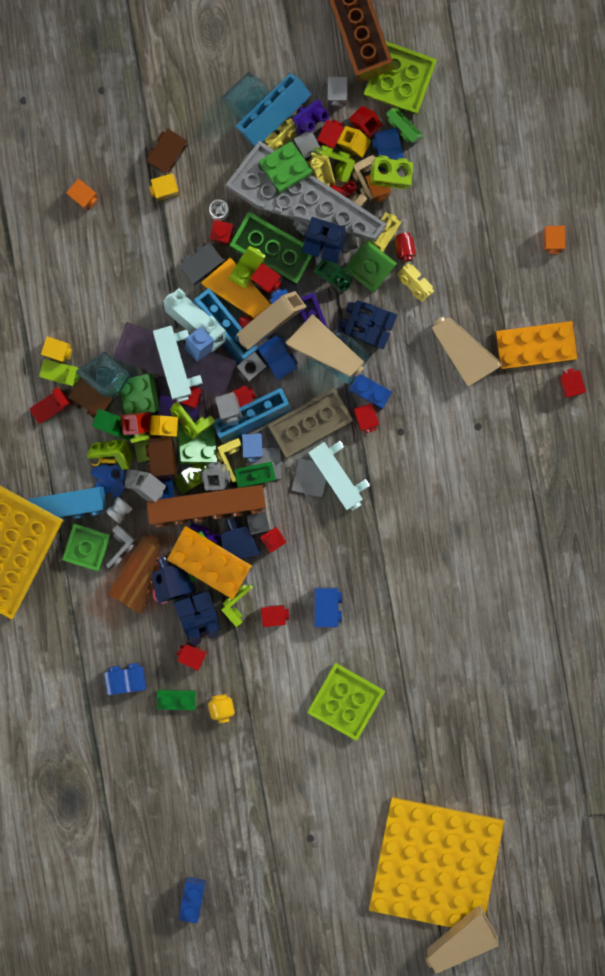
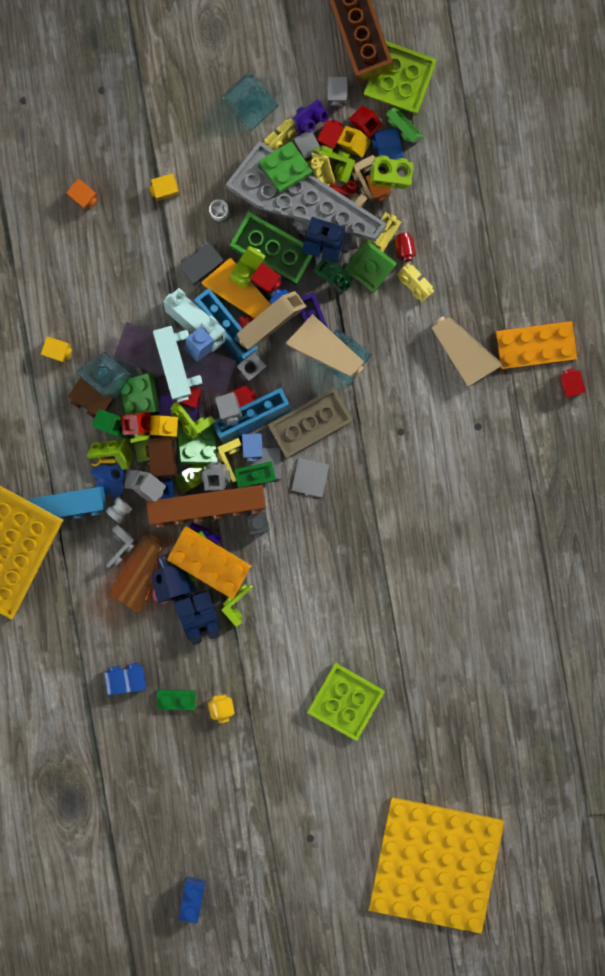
(50, 405): red bracket -> none
(59, 372): lime bracket -> none
(86, 547): bright green plate -> none
(167, 151): reddish brown brick -> none
(191, 656): red brick -> none
(221, 232): red brick -> none
(239, 540): dark blue torso -> none
(273, 110): dark azure brick -> none
(273, 539): red brick -> none
(274, 615): red brick -> none
(277, 357): blue brick -> none
(327, 606): blue brick -> none
(336, 477): light aqua brick -> none
(362, 318): dark blue hips -> none
(366, 418): red brick -> none
(370, 391): blue brick -> none
(462, 942): tan slope -> none
(554, 239): orange brick -> none

